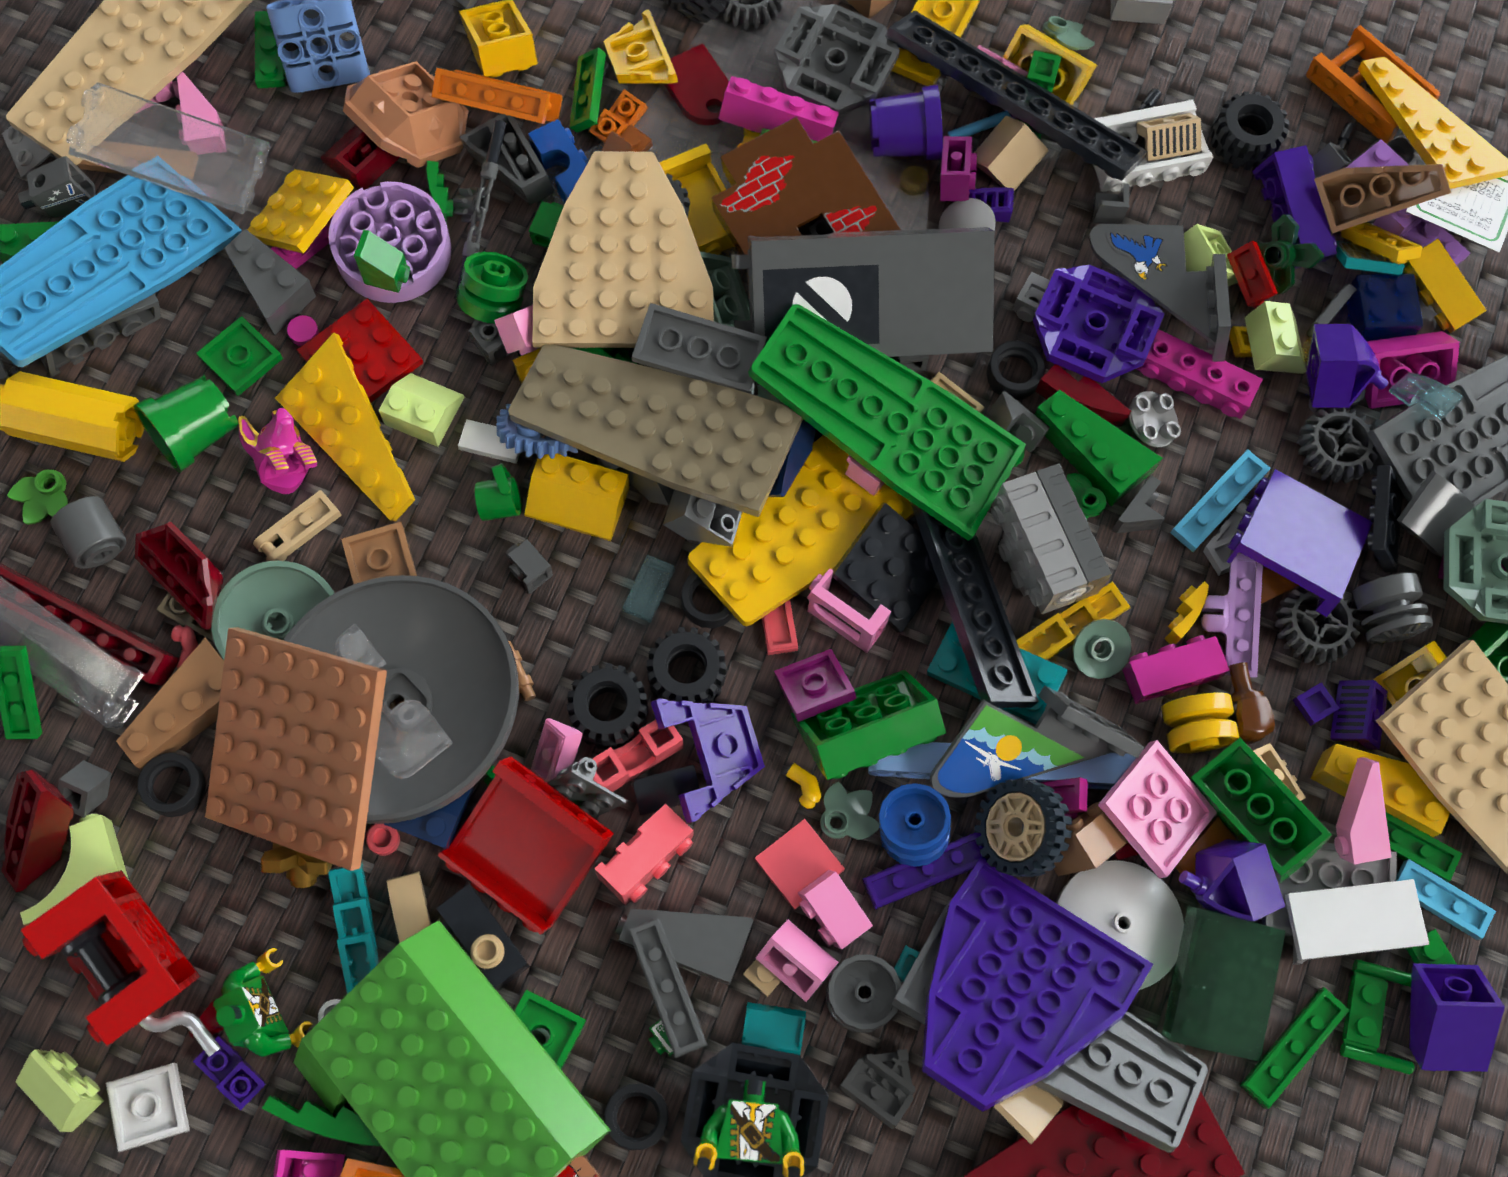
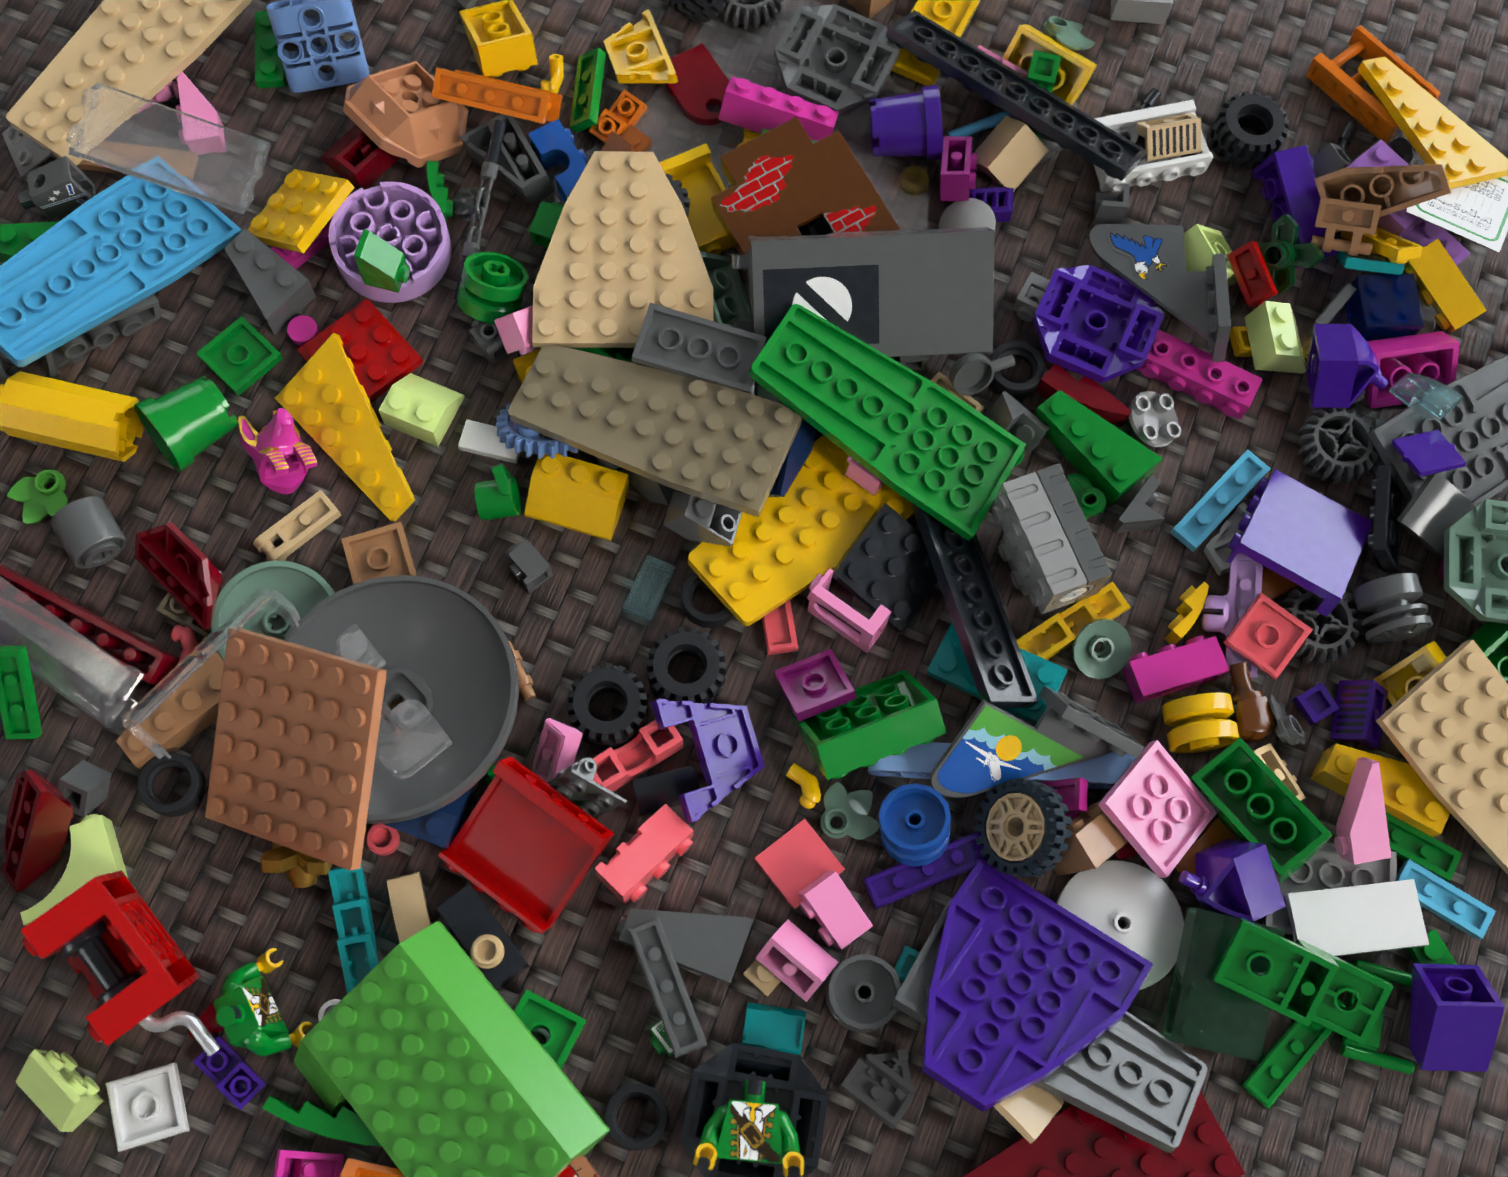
(204, 651): none -> clear piece
(556, 74): none -> yellow arm
(975, 372): none -> dark grey piece
(1267, 636): none -> coral tile
(1287, 726): none -> dark grey plate
(1302, 981): none -> green bracket
(1346, 216): none -> medium nougat plate
(1428, 453): none -> dark purple piece

